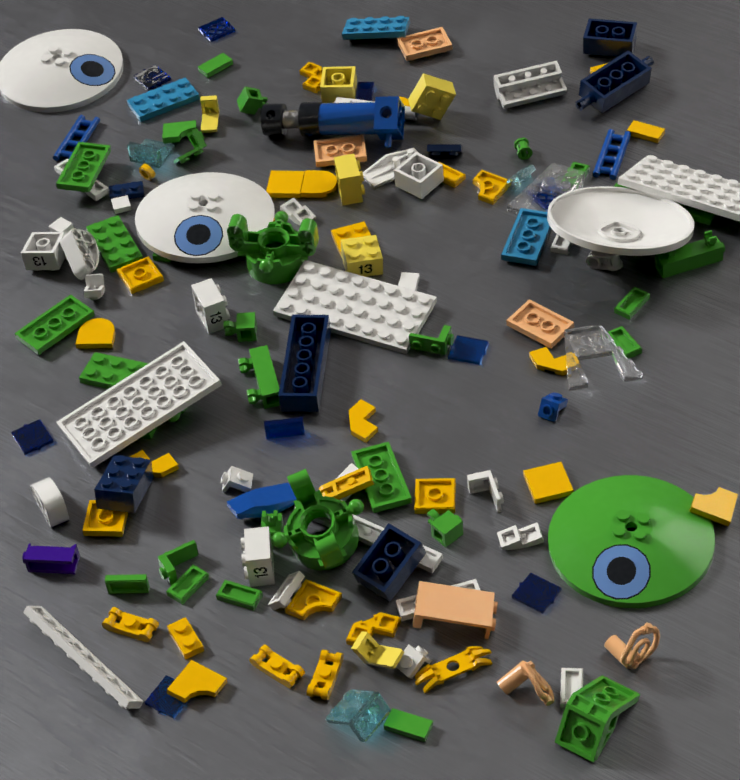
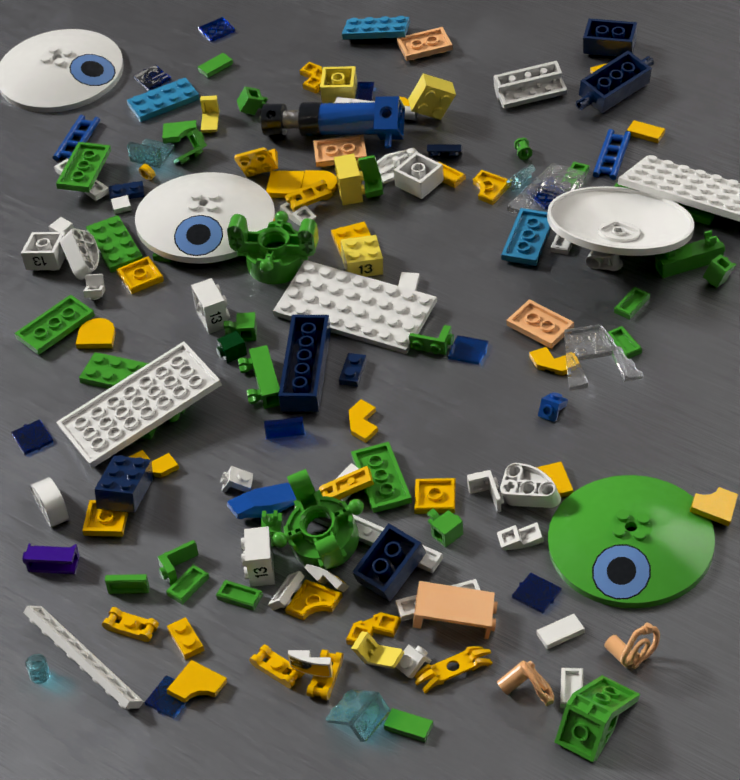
(37, 668): none -> clear light blue wheel
(231, 347): none -> dark green brick
(257, 161): none -> yellow bracket
(308, 195): none -> yellow plate
(316, 666): none -> slope
(324, 576): none -> white slope
(352, 369): none -> dark blue plate
(372, 176): none -> bright green bracket
(528, 487): none -> white beam
(560, 631): none -> white tile
(719, 270): none -> bright green brick

